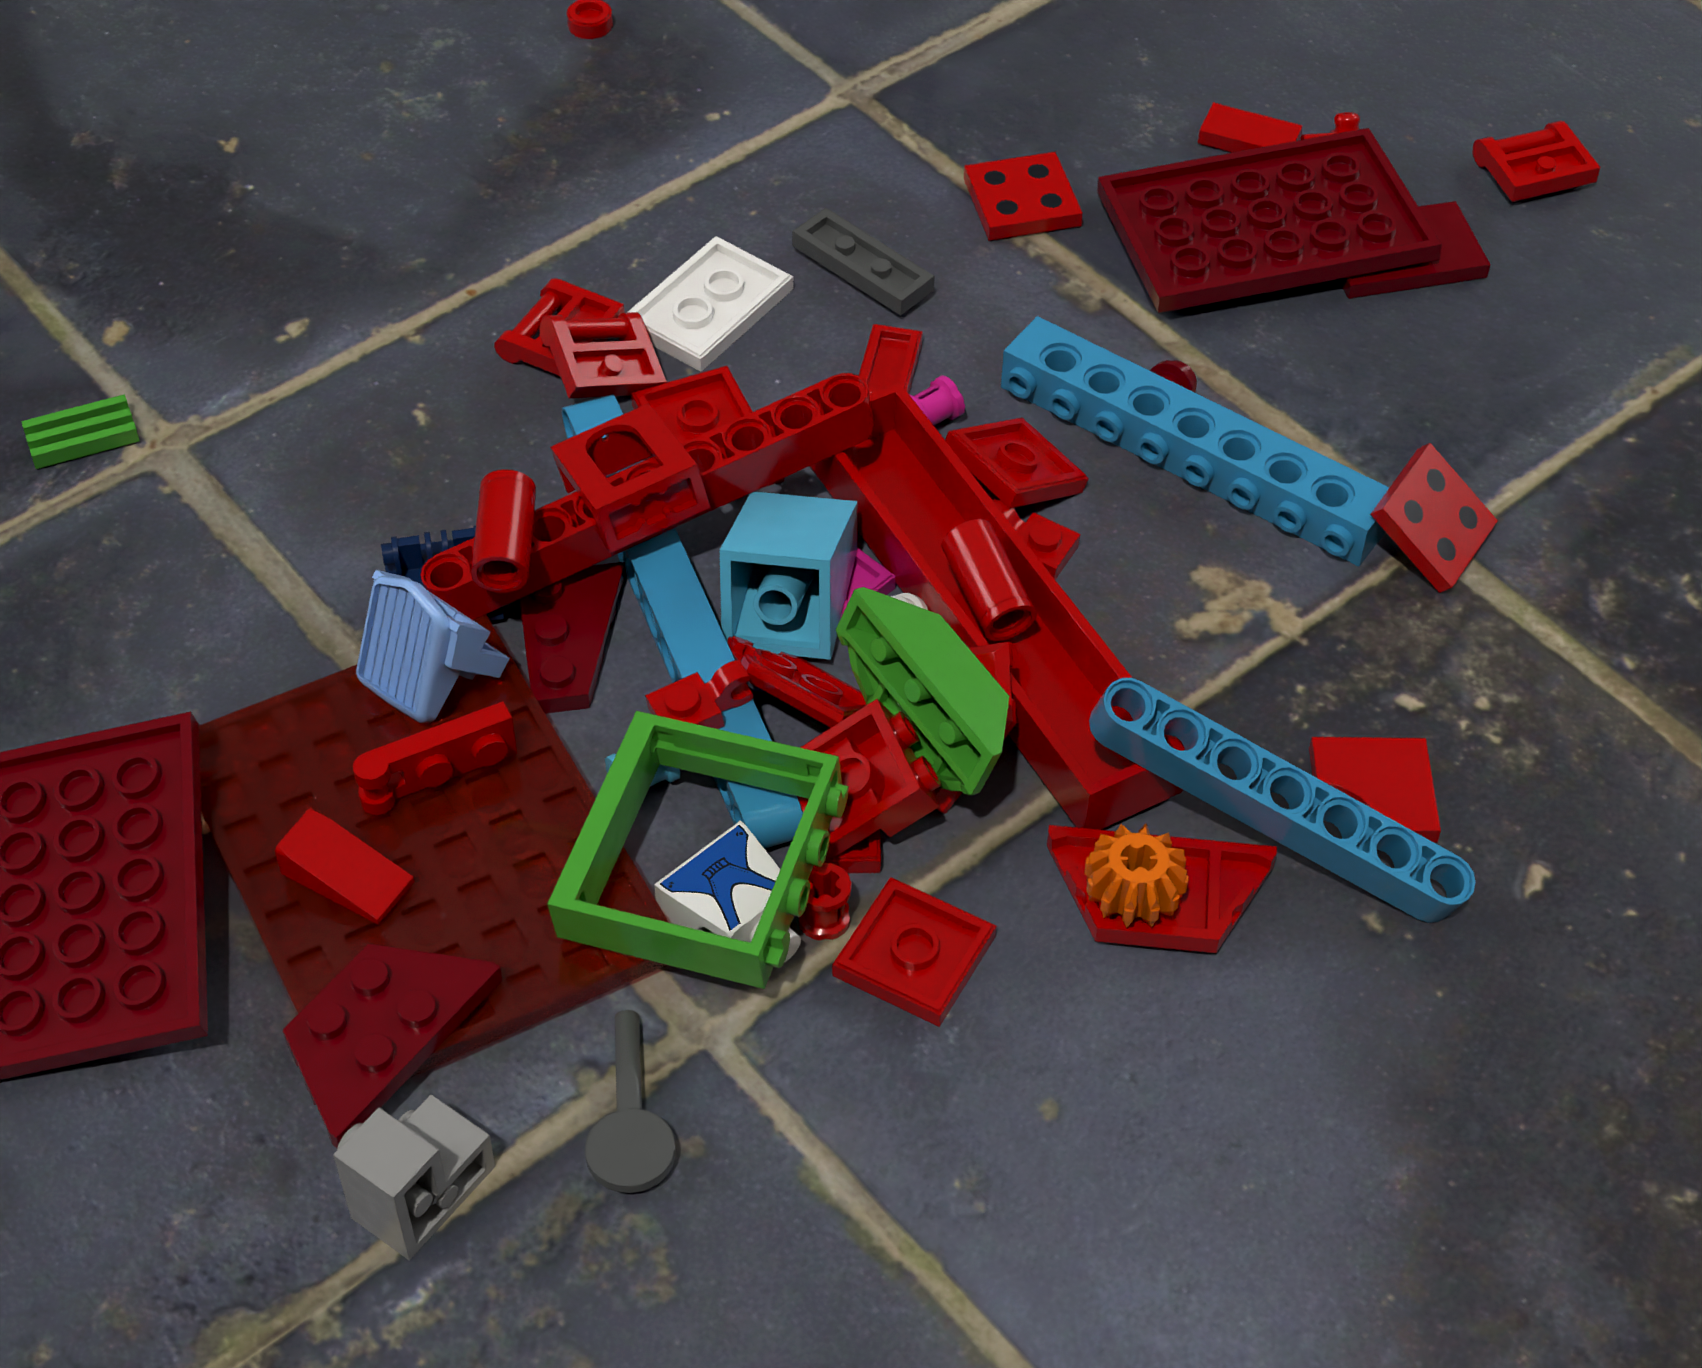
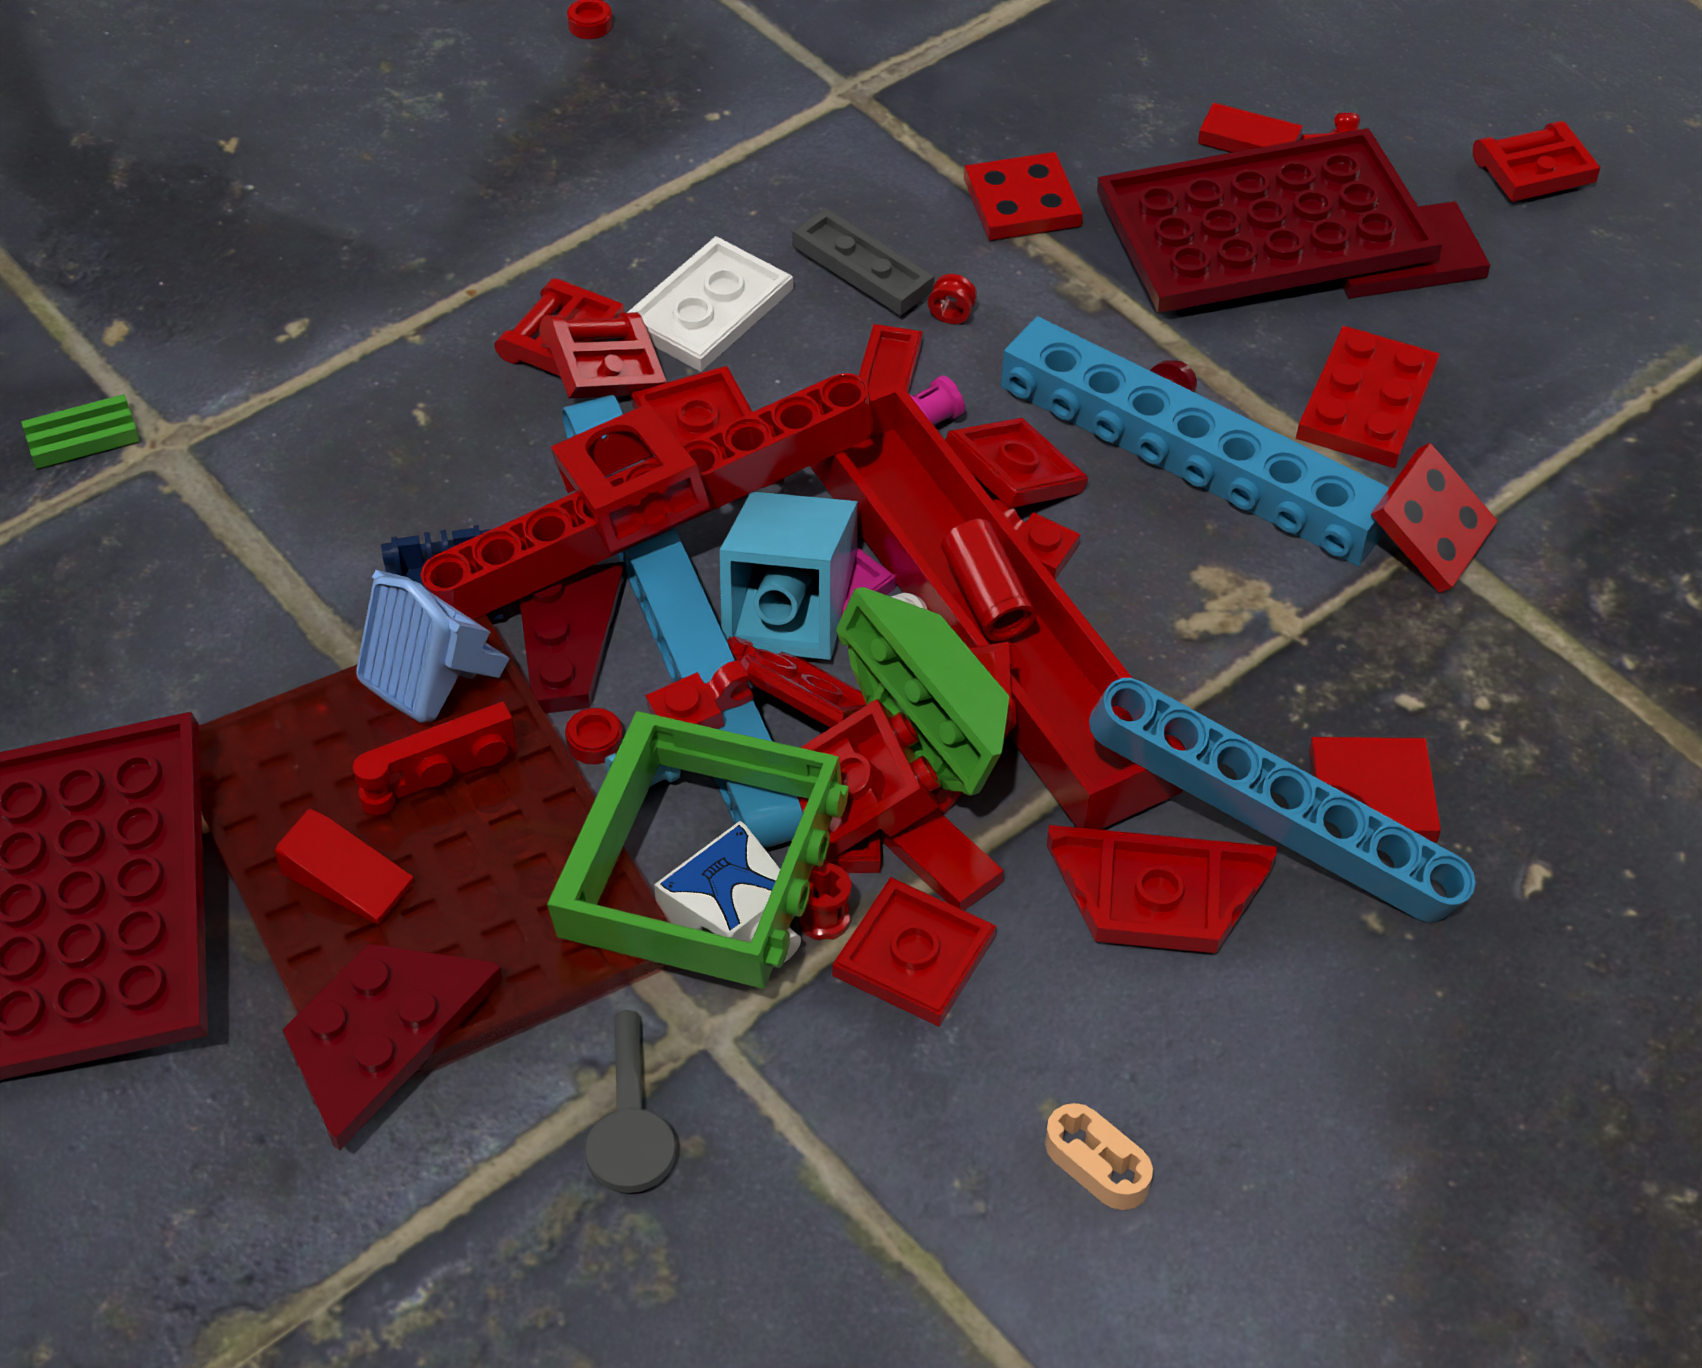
(411, 1171): light grey brick -> none
(503, 531): red pin -> none
(593, 735): none -> red tile
(945, 859): none -> red tile
(946, 309): none -> red bush
(1101, 1153): none -> light nougat beam
(1136, 875): orange gear -> none
(1368, 396): none -> red plate

